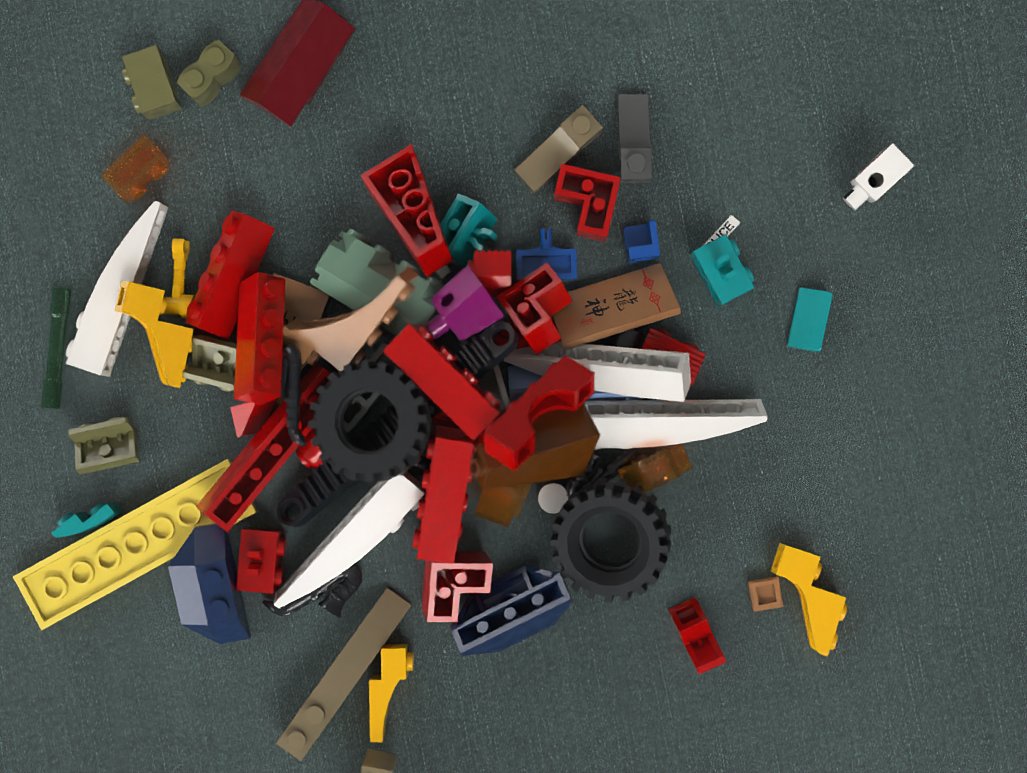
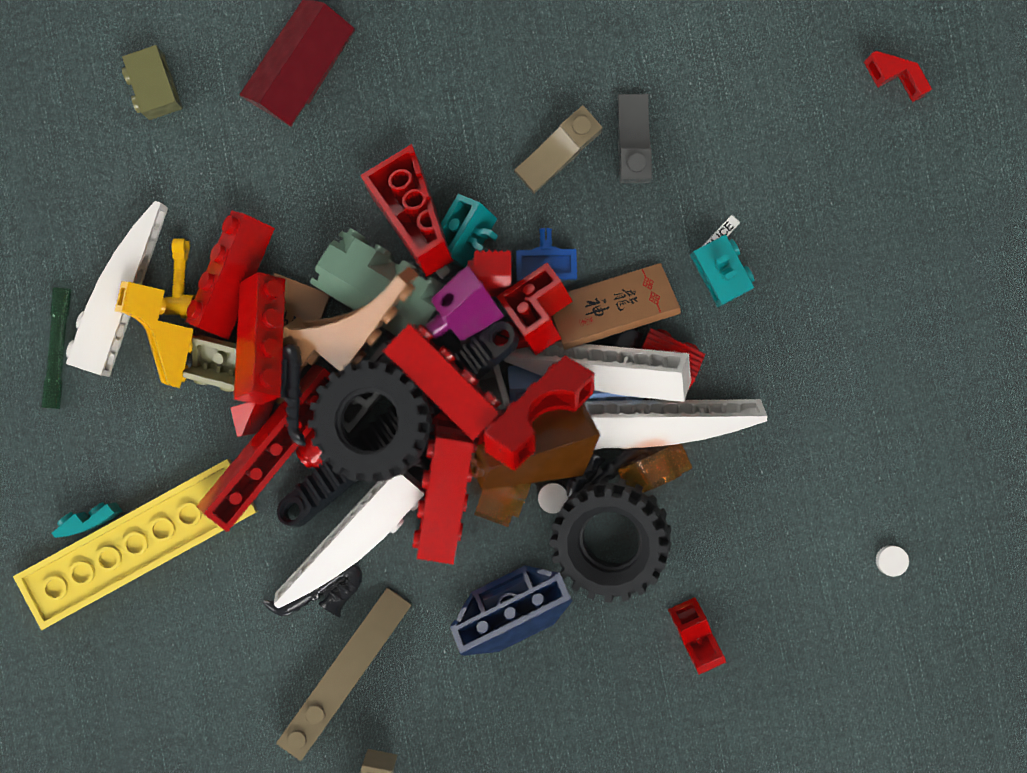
(105, 445): olive bracket -> none
(136, 170): clear orange bracket -> none
(206, 584): dark blue wedge -> none
(214, 68): olive brick -> none
(261, 560): red brick -> none
(395, 665): yellow slope -> none
(446, 581): red brick -> none
(593, 192): red brick -> none
(641, 242): blue panel -> none
(765, 593): medium nougat tile -> none
(809, 319): teal slope -> none
(820, 607): yellow arch -> none
(886, 169): white torso -> none
(887, 67): none -> red slope
(892, 560): none -> white tile

